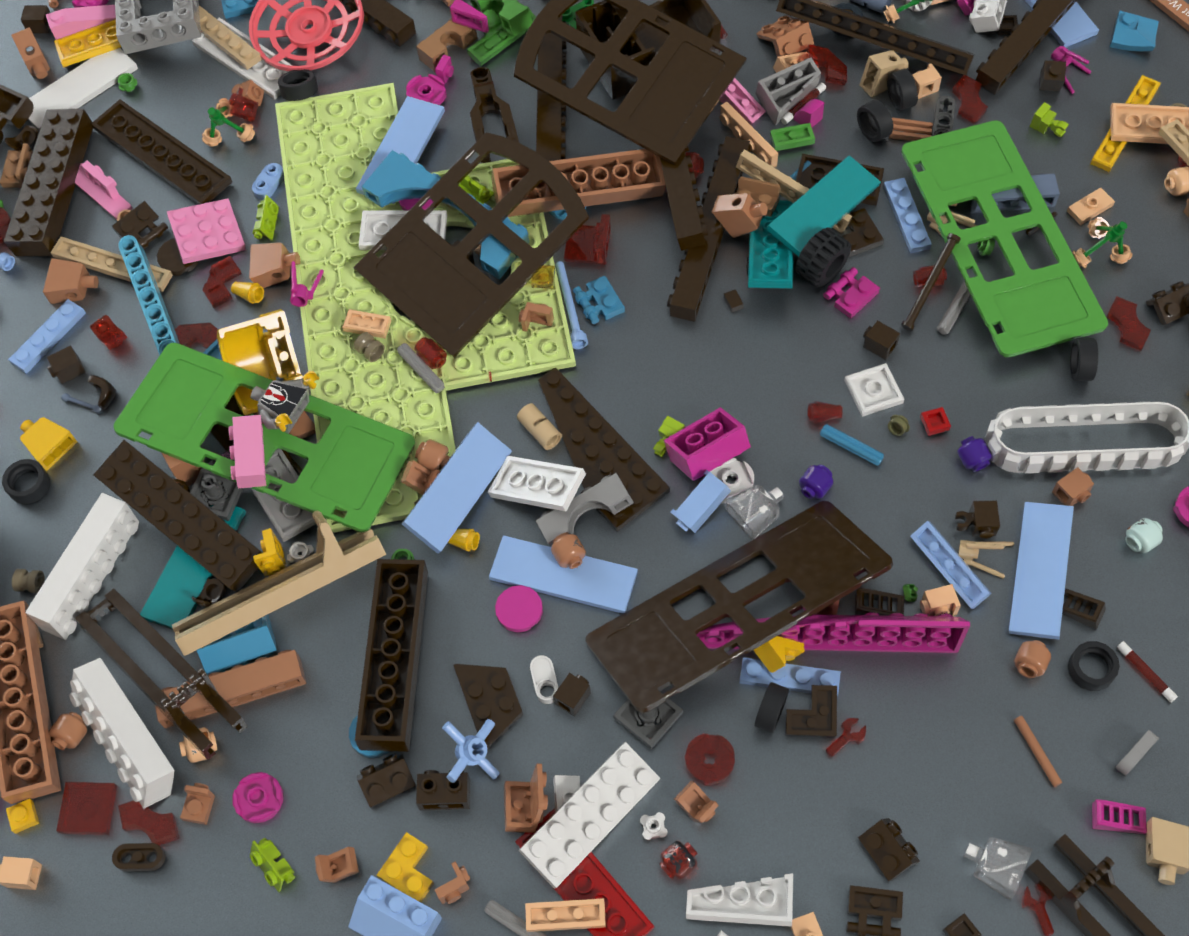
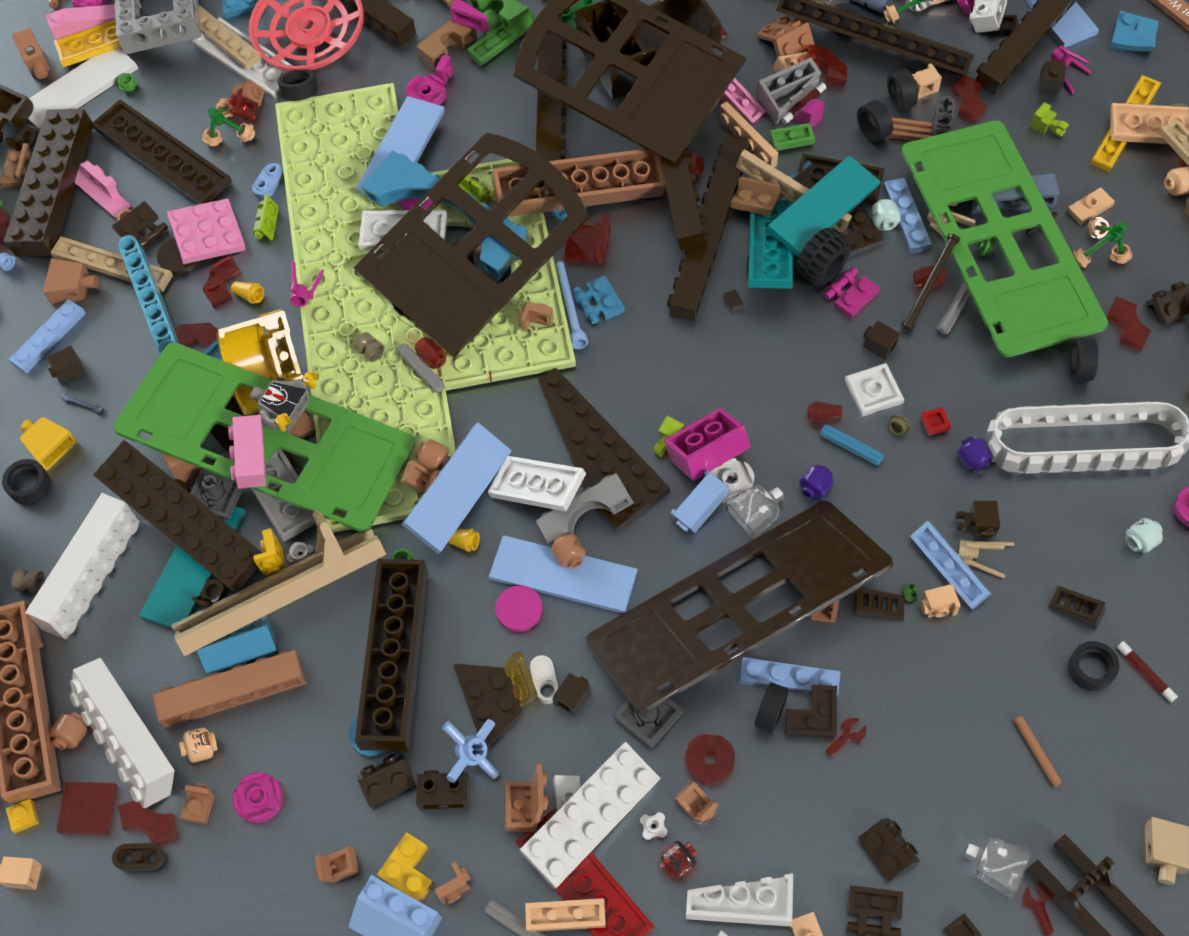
(35, 18): dark brown brick -> none
(108, 332): clear red bracket -> none
(108, 391): dark brown hair -> none
(171, 708): dark brown piece -> none
(271, 263): nougat torso -> none
(275, 873): lime hinge -> none
(361, 322): light nougat plate -> none
(487, 103): dark brown piece -> none
(522, 683): none -> clear yellow plate
(539, 426): tan pin -> none
(544, 277): clear yellow plate -> none
(739, 213): nougat torso -> none
(778, 651): yellow slope -> none
(862, 633): dark pink wedge -> none
(877, 70): tan torso -> none
(885, 214): none -> light aqua head
(1032, 659): nougat head -> none
(1041, 570): light blue tile -> none
(1073, 488): nougat brick -> none
(1099, 823): dark pink slope -> none
(1137, 753): light grey piece -> none

